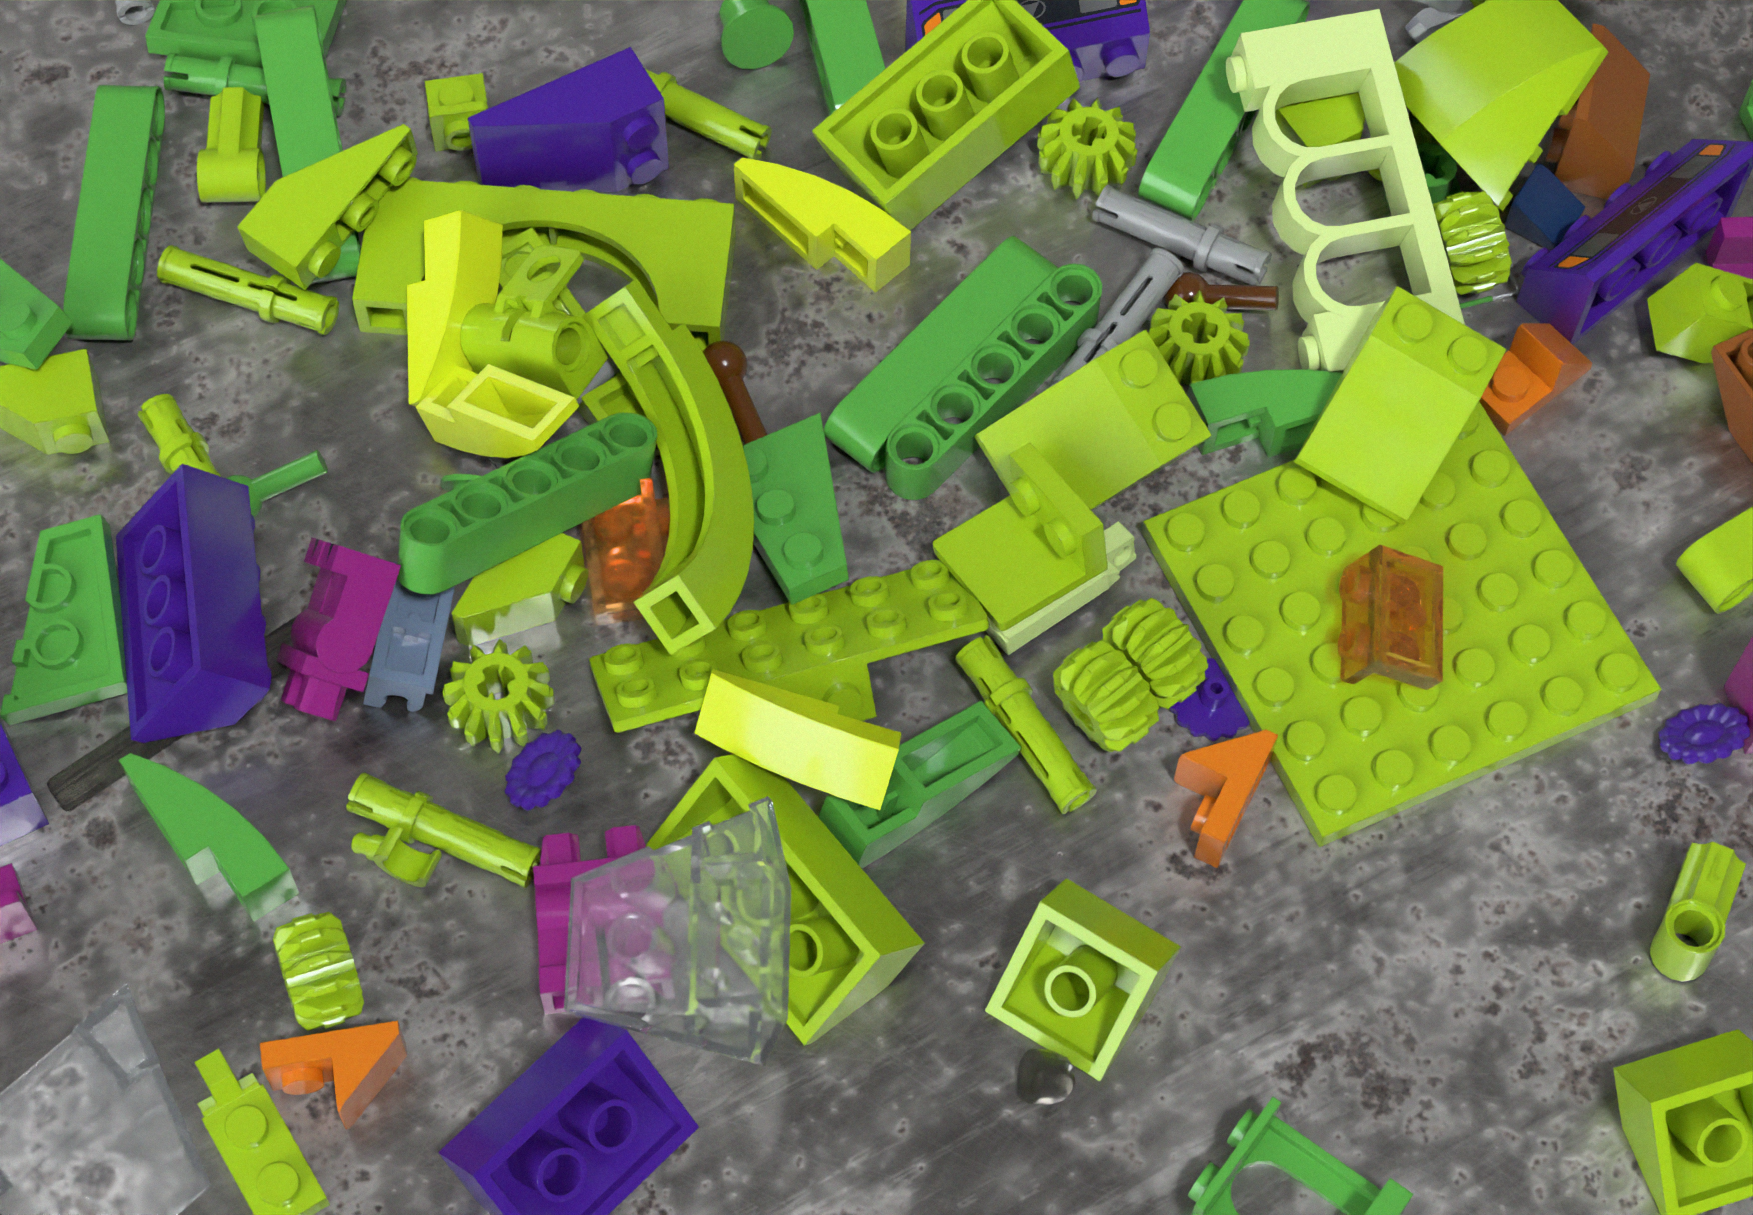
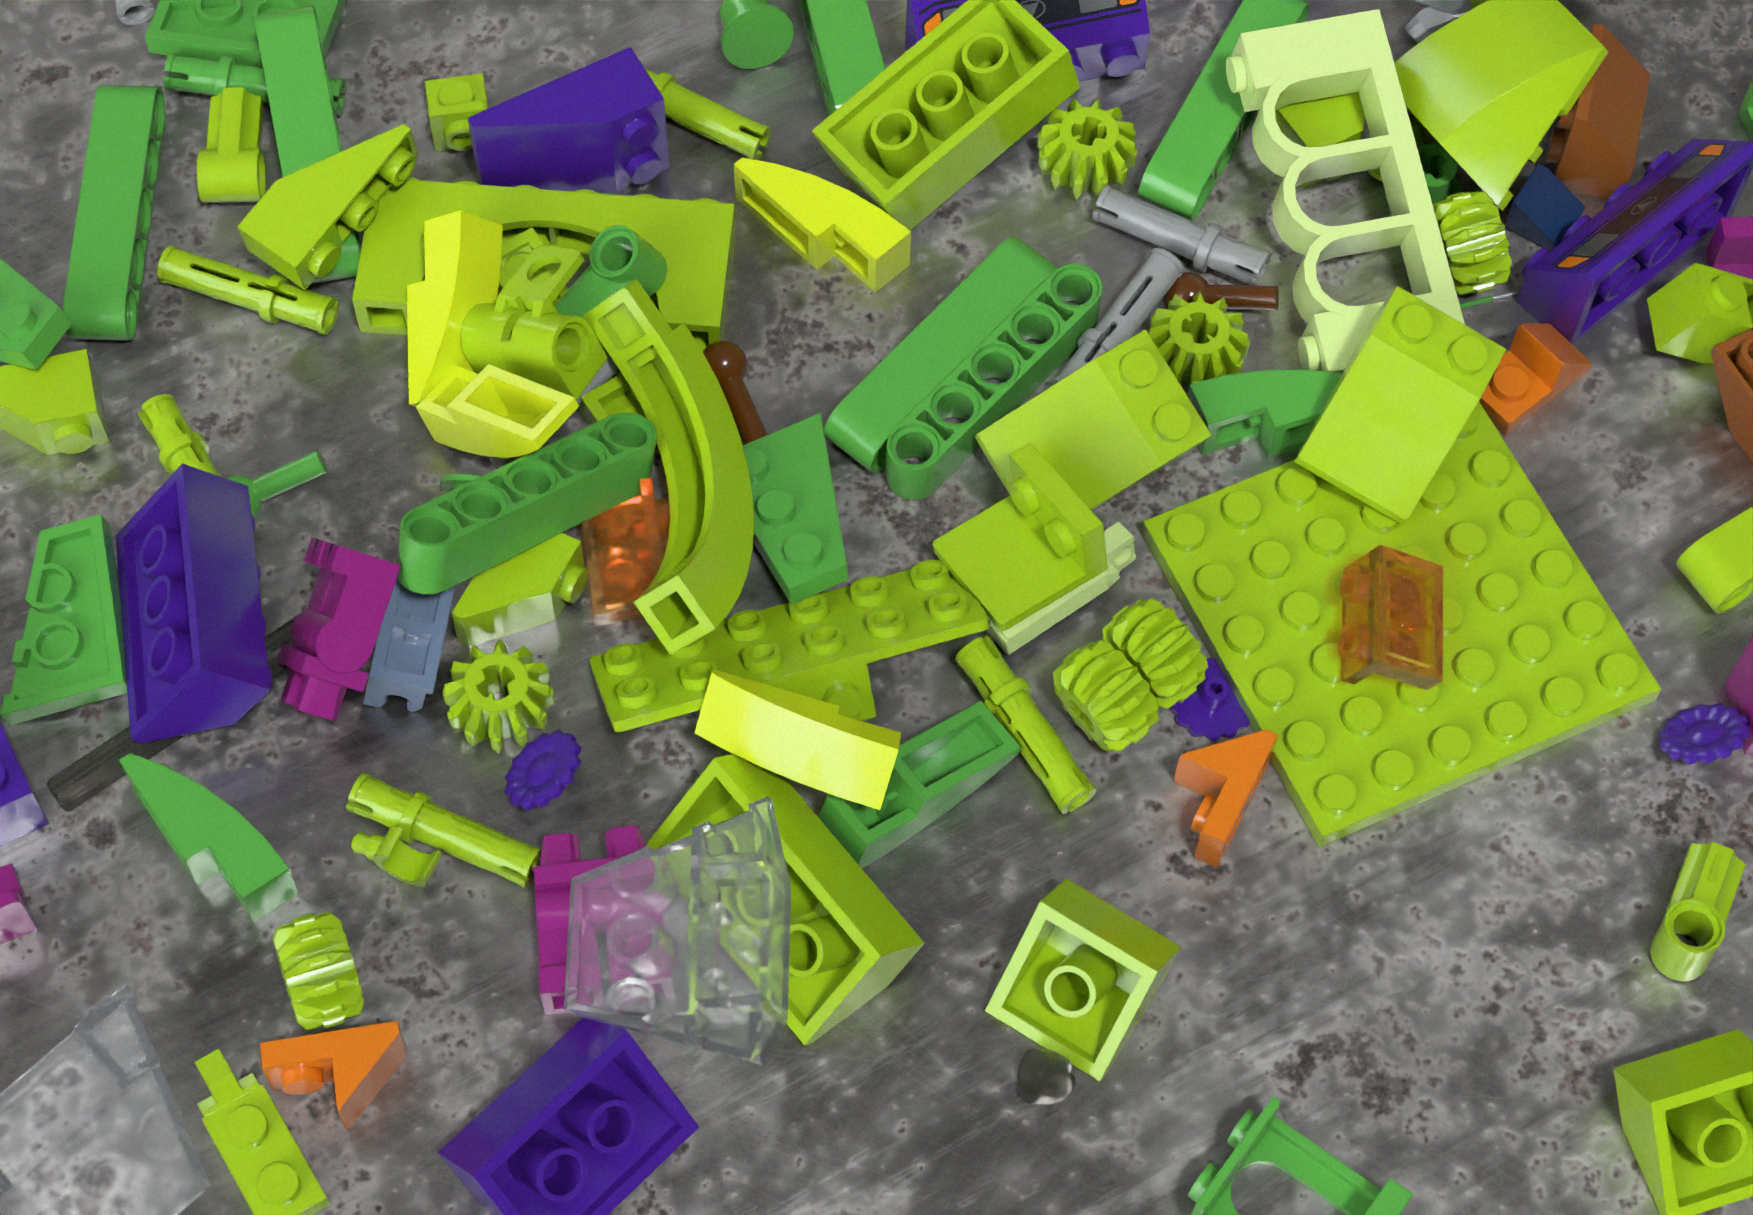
(611, 271): none -> bright green piece

